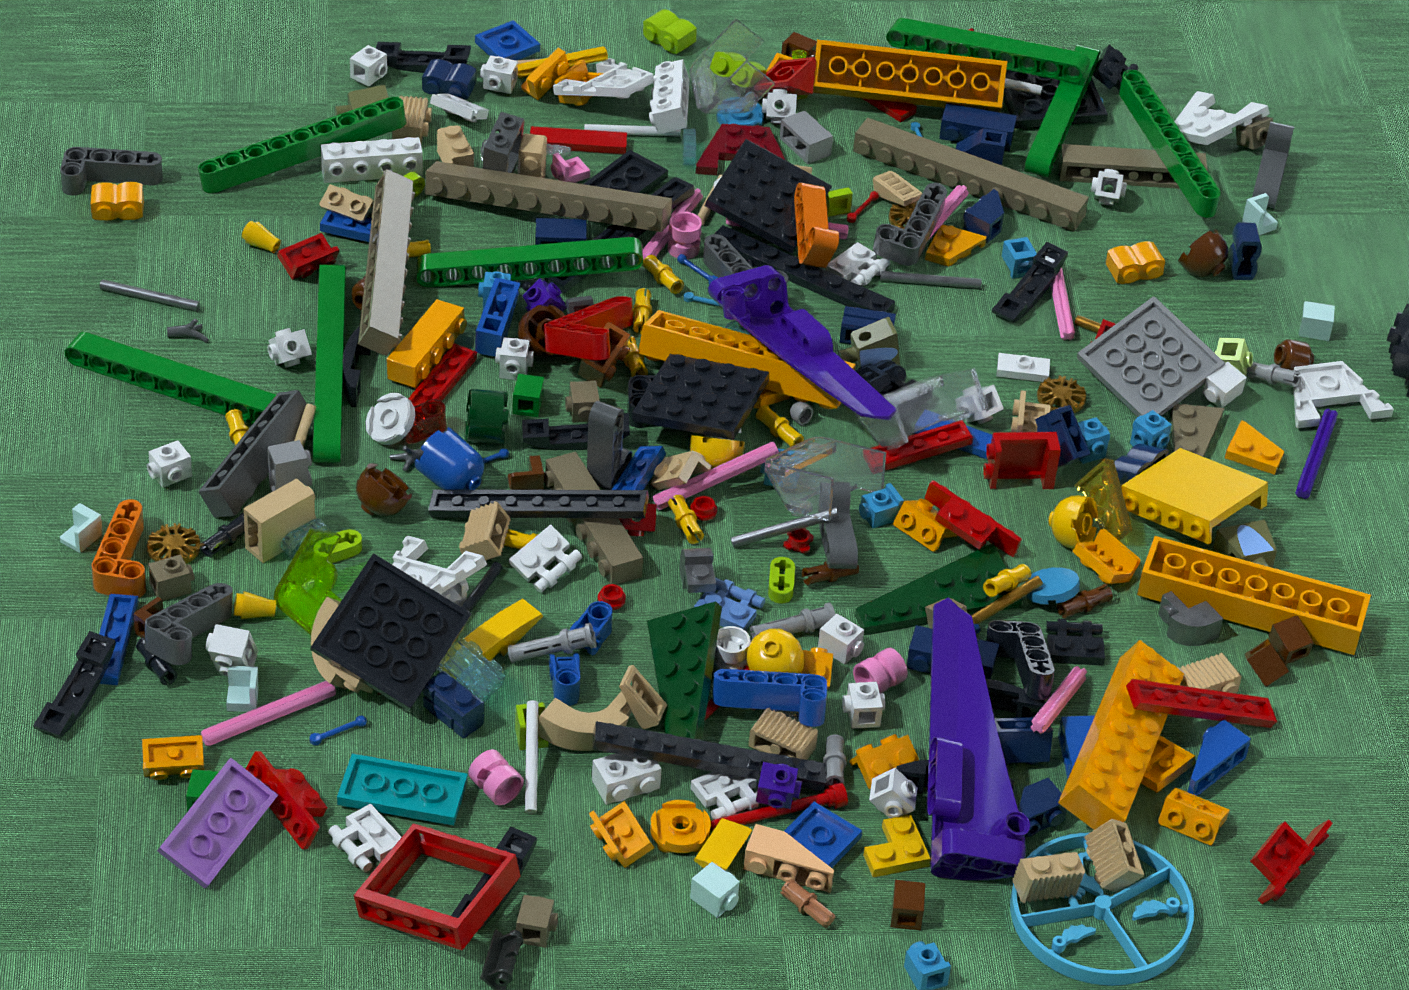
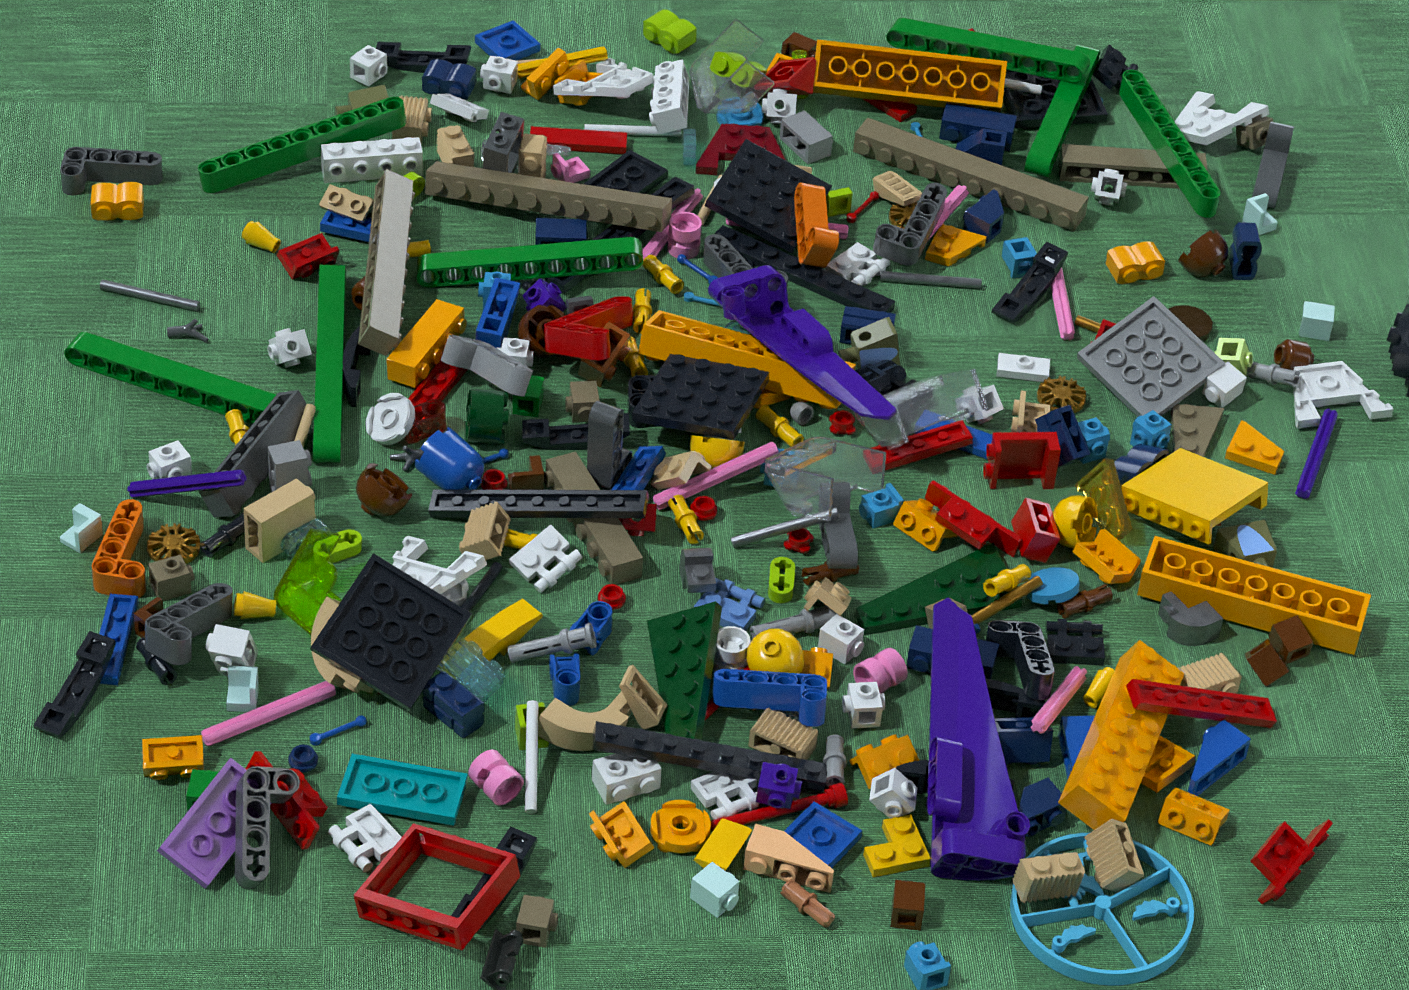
(187, 483): none -> dark purple axle
(259, 827): none -> dark grey beam
(303, 758): none -> dark blue plate
(488, 363): none -> light grey beam
(493, 480): none -> red plate
(831, 594): none -> tan bracket
(842, 422): none -> red plate
(1037, 529): none -> red brick
(1098, 687): none -> yellow cone
(1194, 319): none -> dark brown tile

